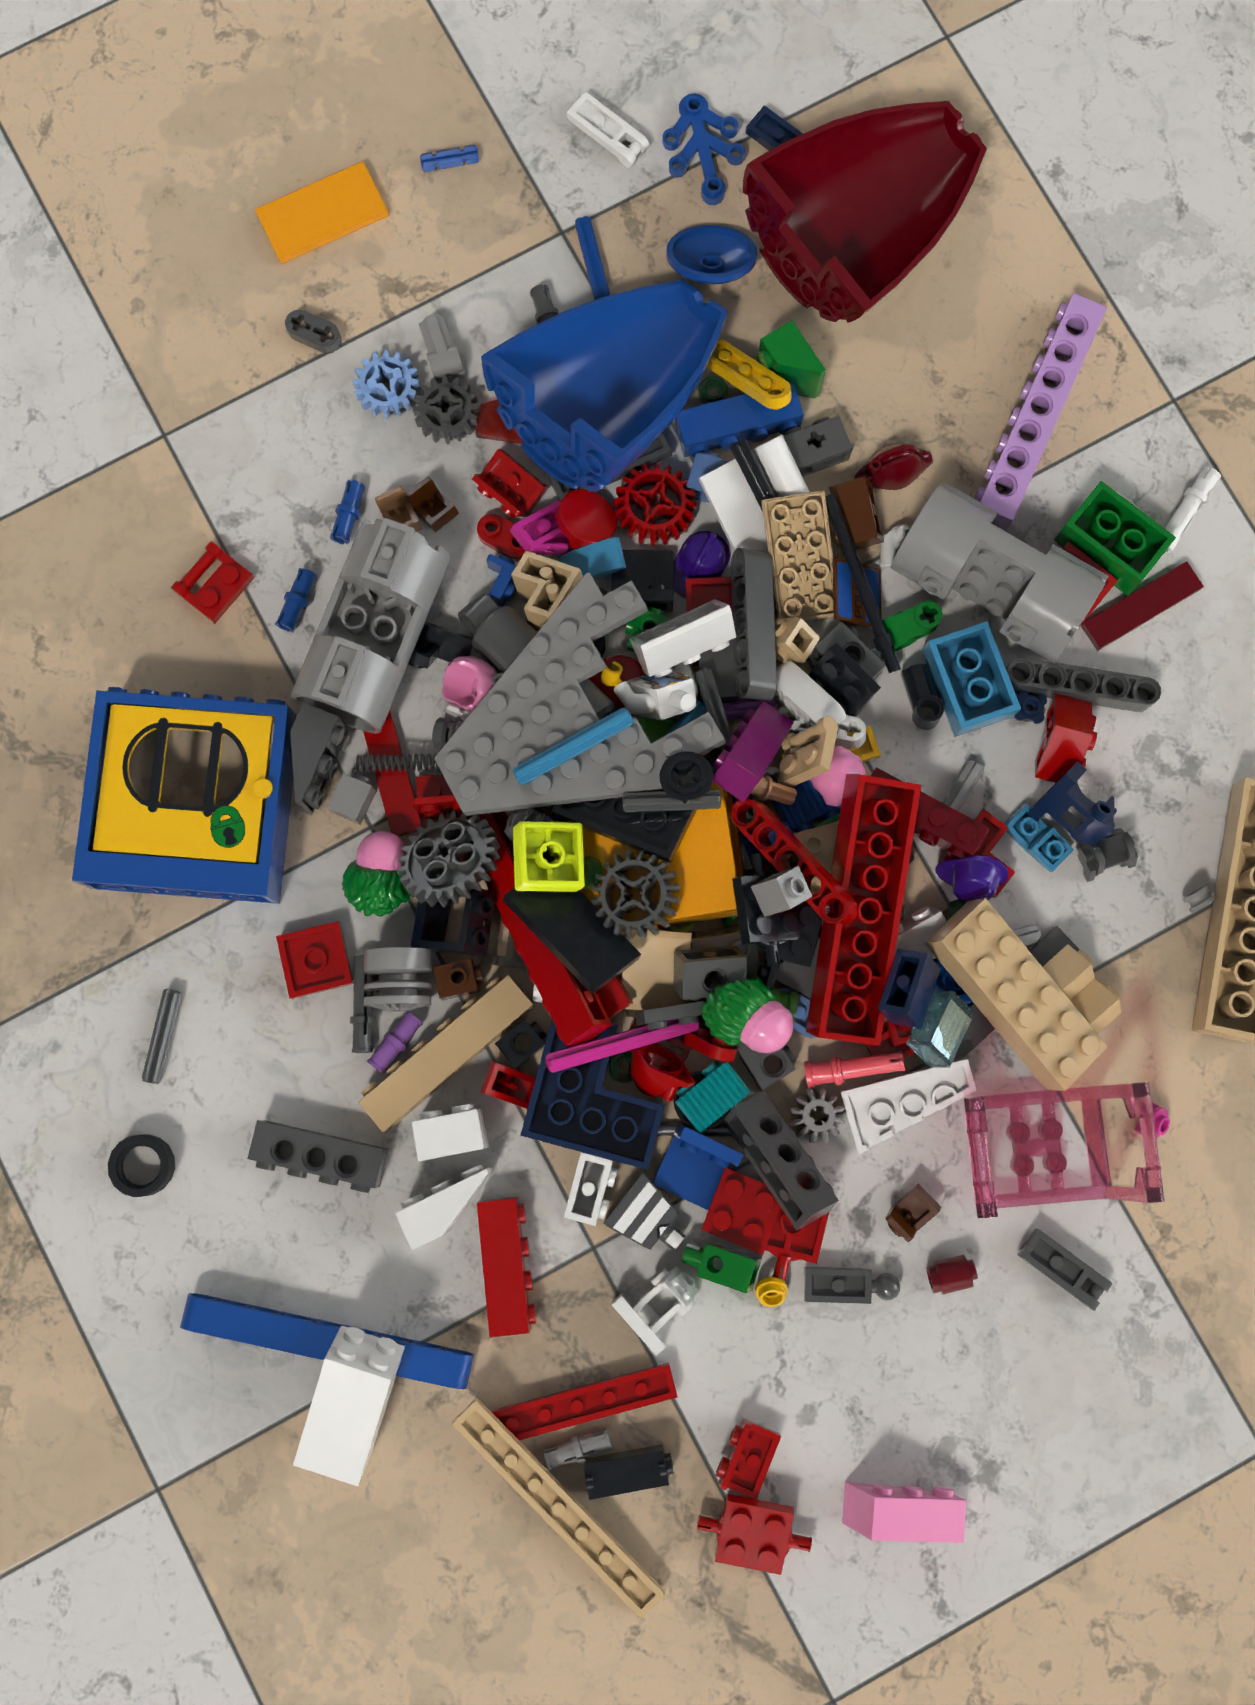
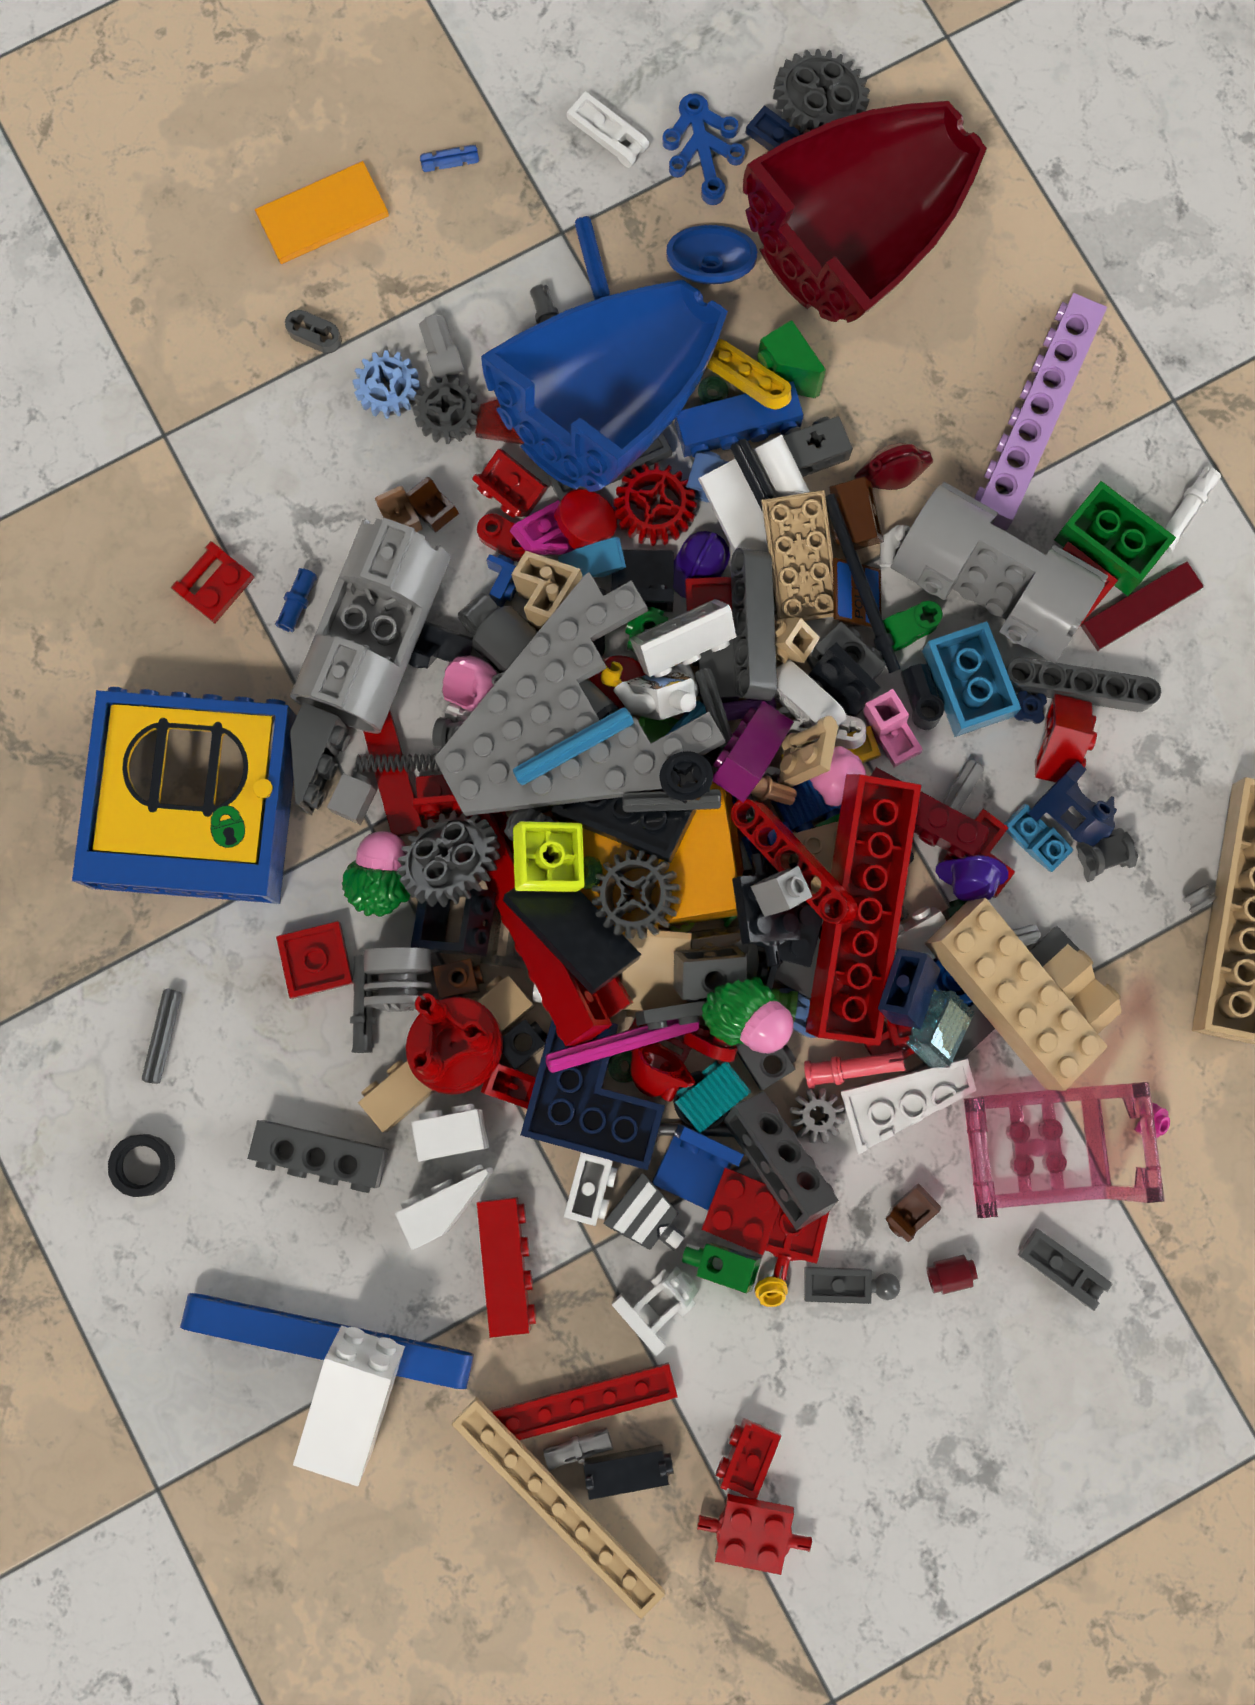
(347, 512): blue pin -> none
(395, 1042): medium lavender pin -> none
(453, 1044): none -> red piece
(819, 90): none -> dark grey gear
(890, 727): none -> bright pink brick
(904, 1513): bright pink wedge -> none

